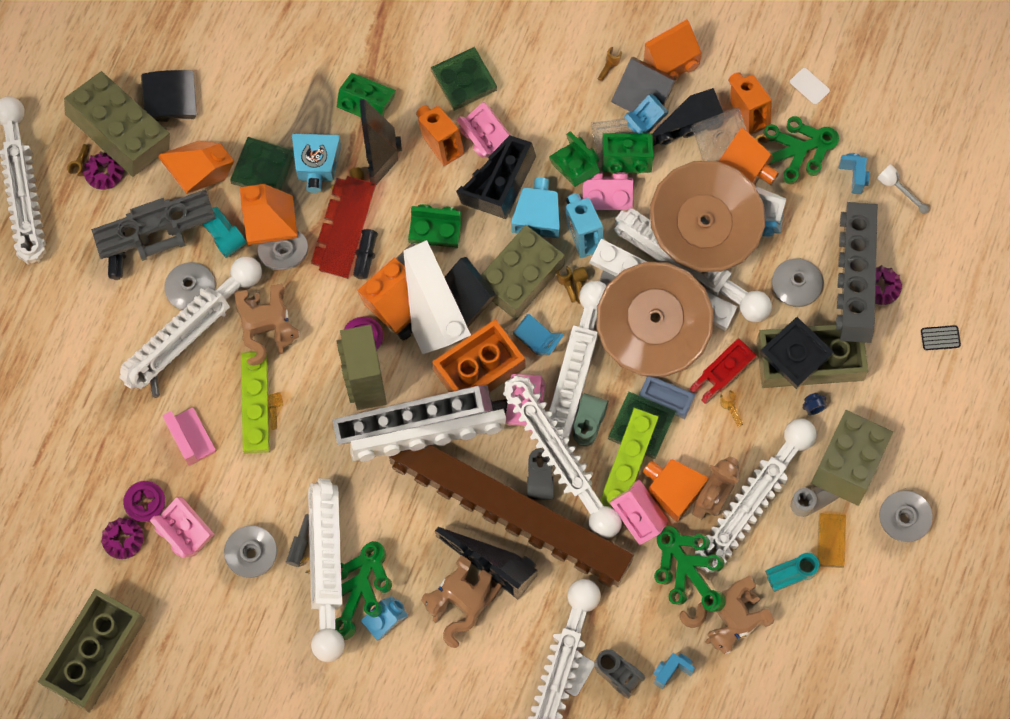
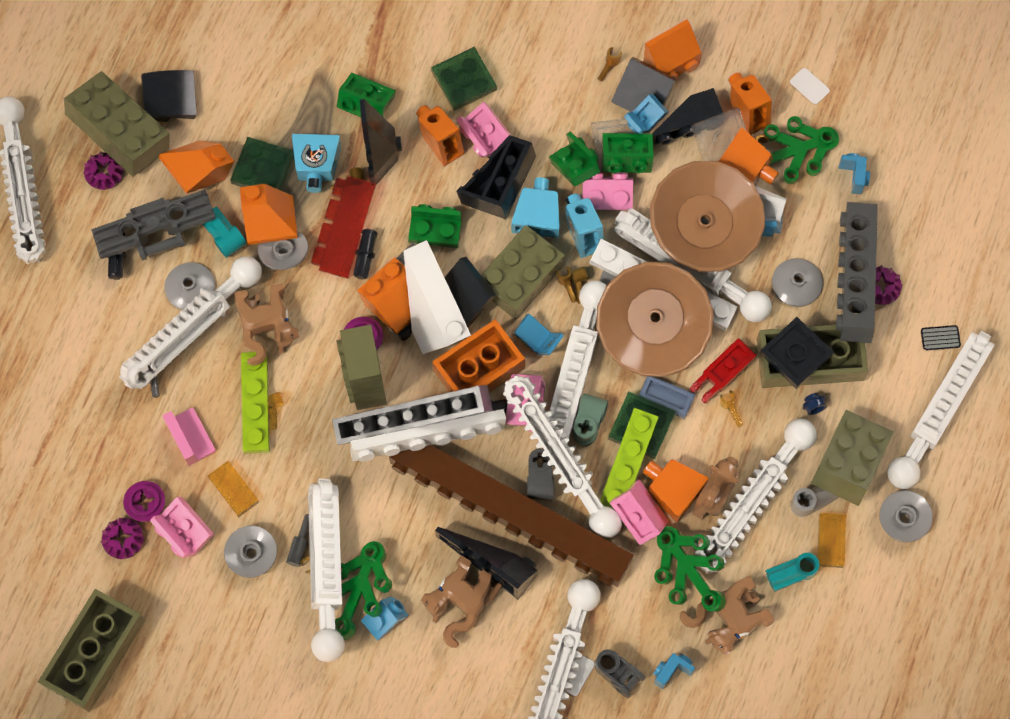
(79, 161): pearl gold hand -> none
(233, 489): none -> clear yellow tile
(891, 177): hinge -> none
(905, 471): none -> white gear

